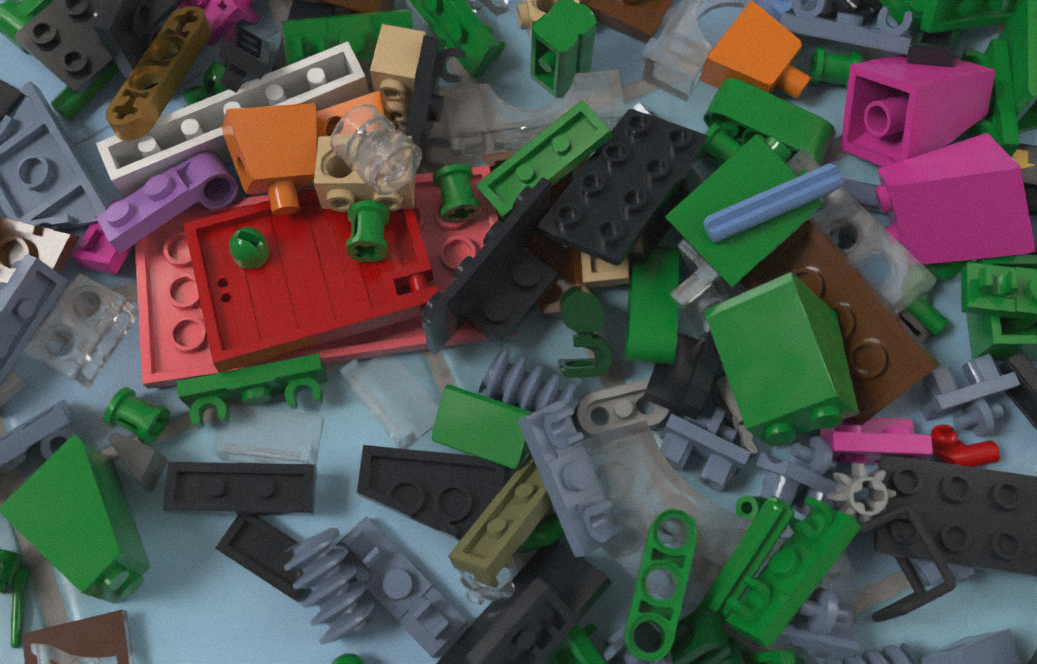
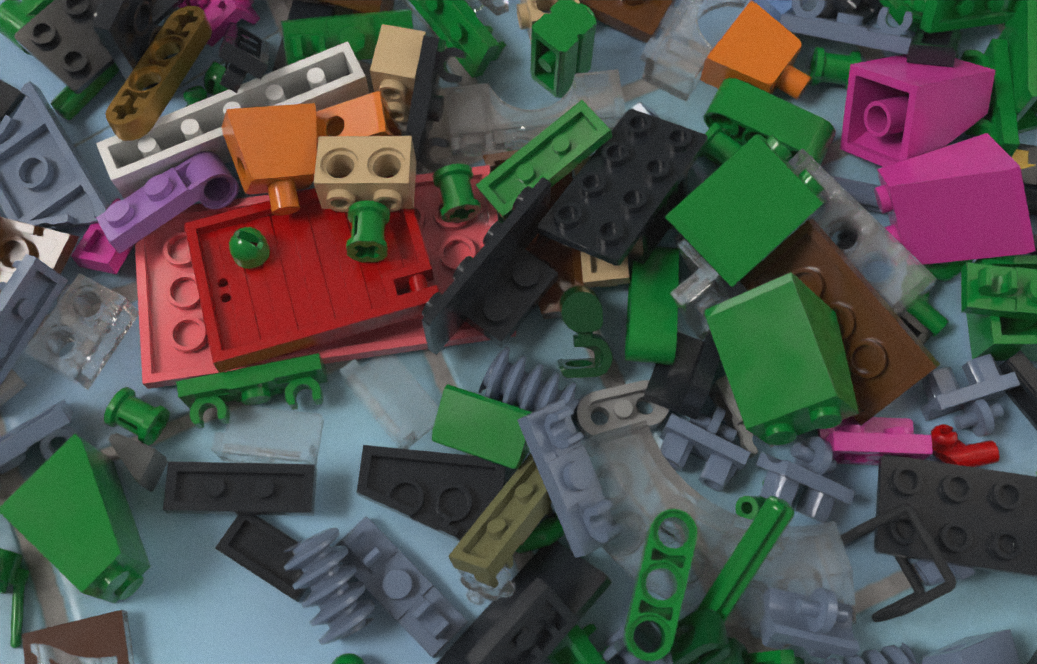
(375, 150): clear wheel -> none
(773, 202): medium blue axle -> none
(791, 573): green plate -> none
(868, 506): light grey gear -> none

